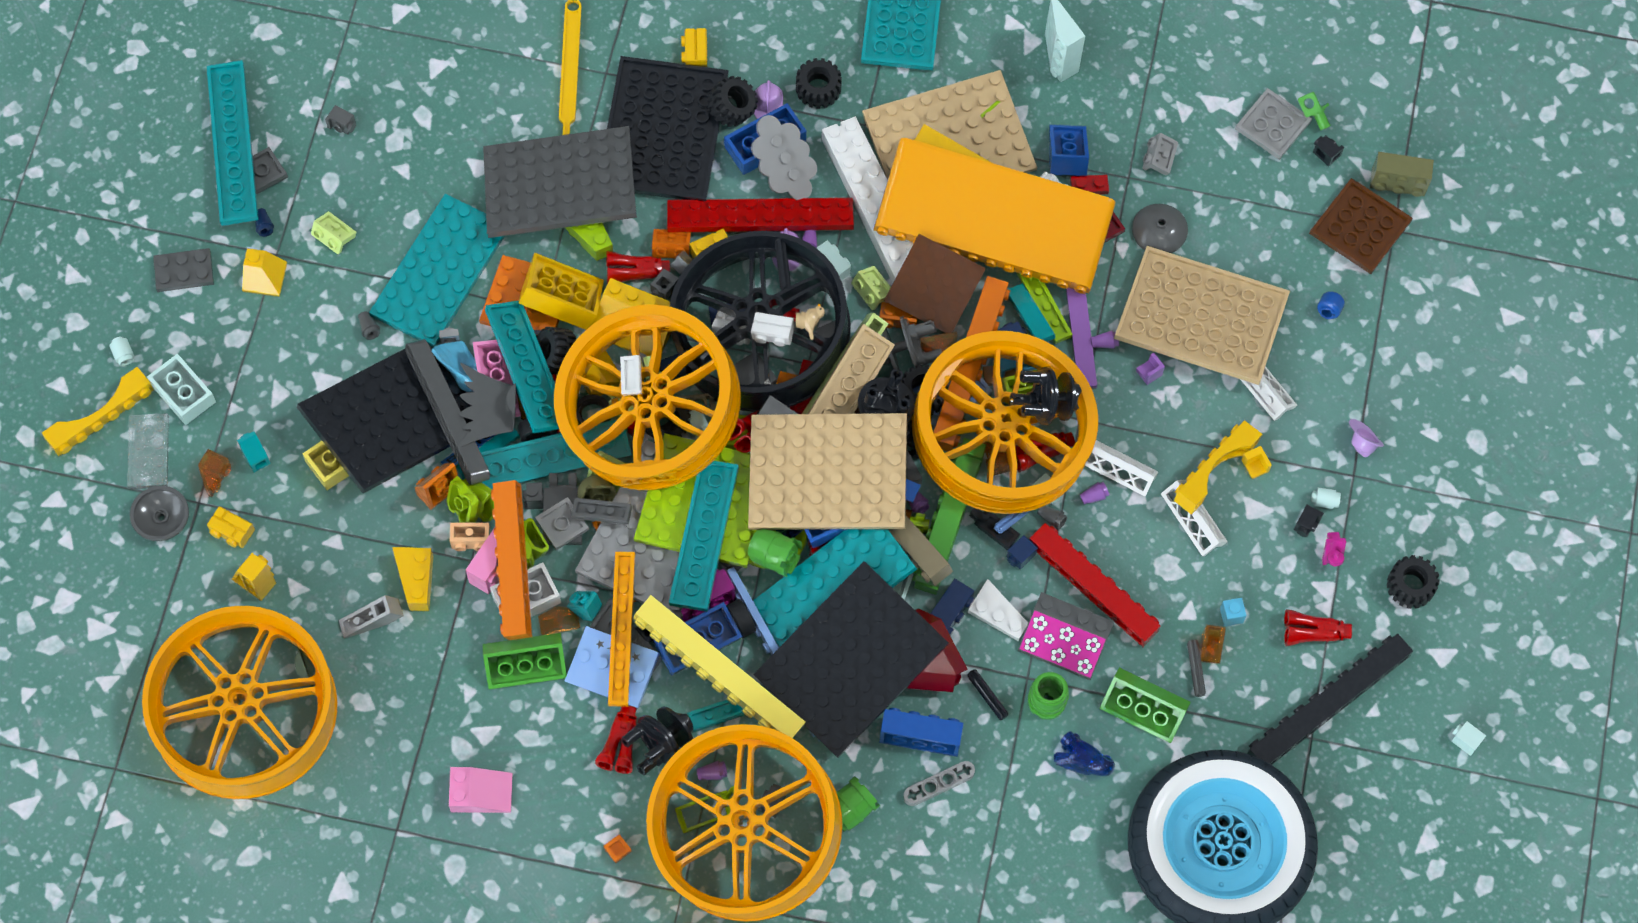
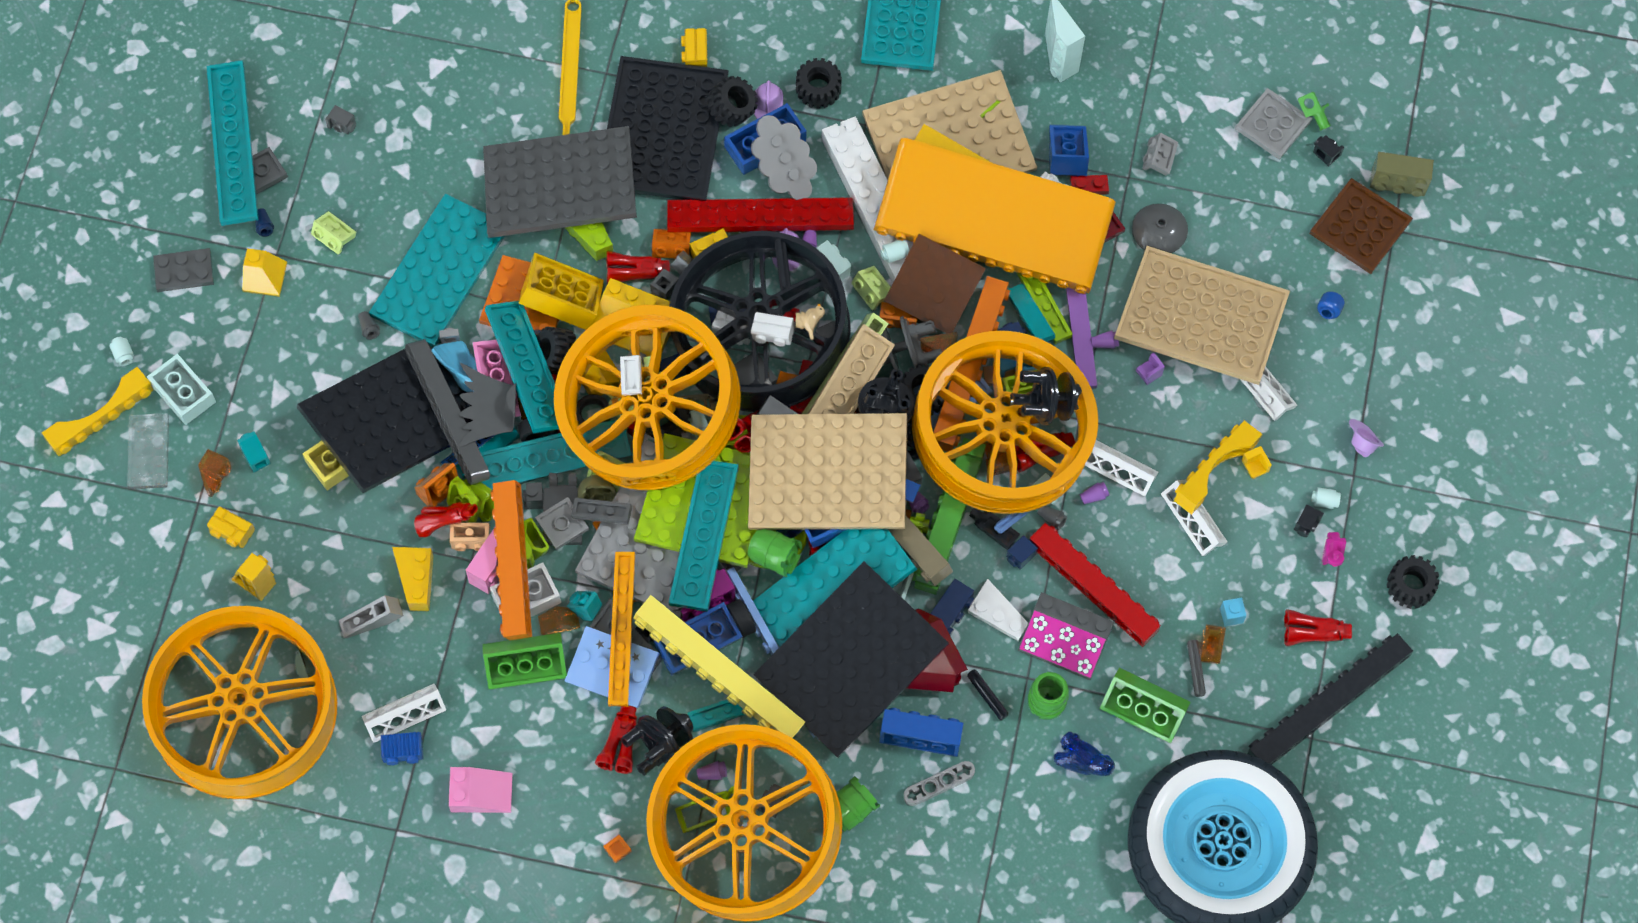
(153, 504): dark grey dish -> none
(401, 748): none -> blue brick
(402, 706): none -> white fence
(436, 517): none -> red piece
(894, 251): none -> light aqua brick
(1468, 737): light aqua brick -> none

